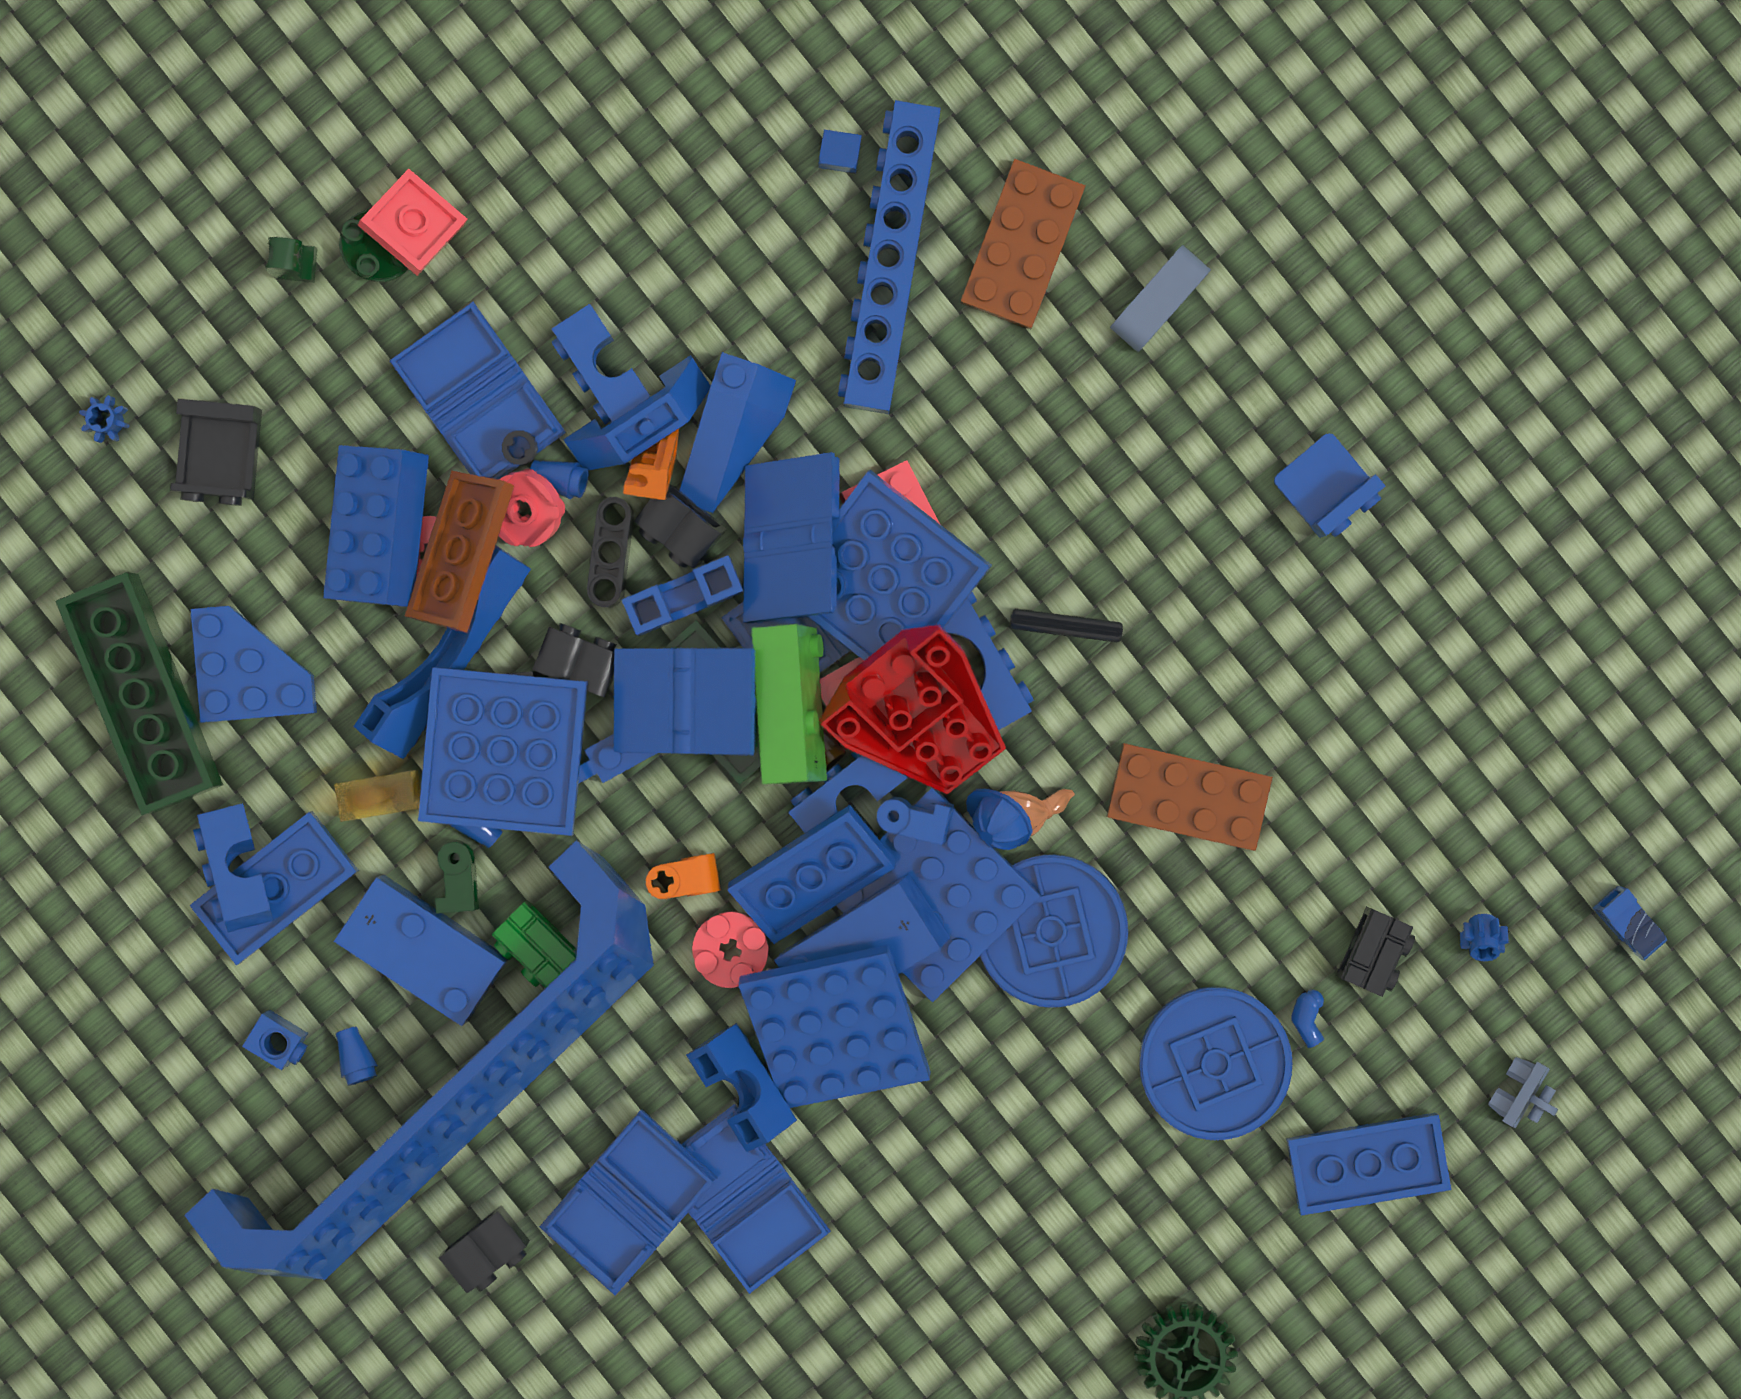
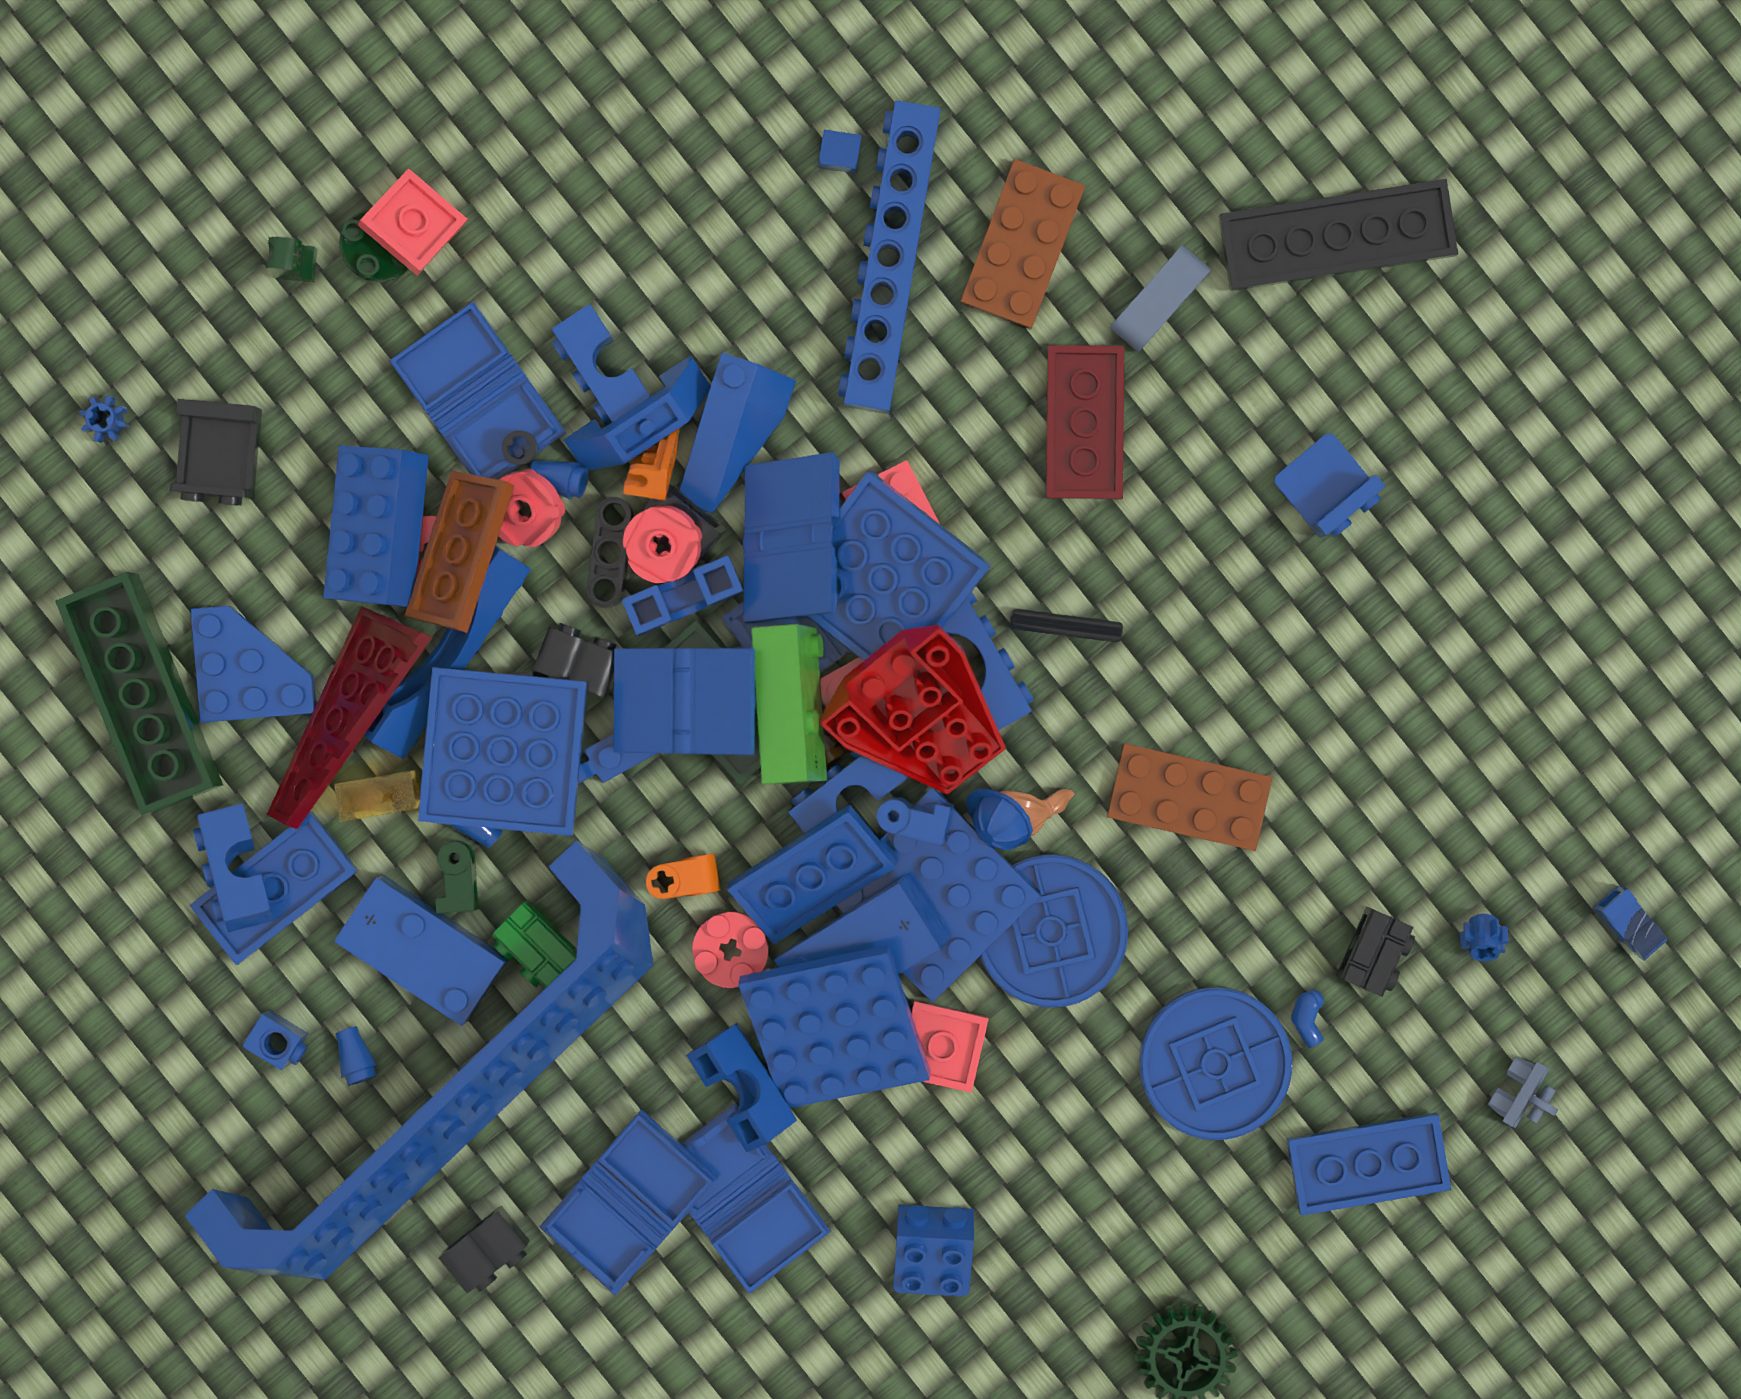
(360, 684): none -> dark red wing
(641, 548): none -> coral plate
(934, 1250): none -> blue bracket
(950, 1043): none -> coral plate
(1084, 422): none -> dark red plate
(1338, 235): none -> black plate

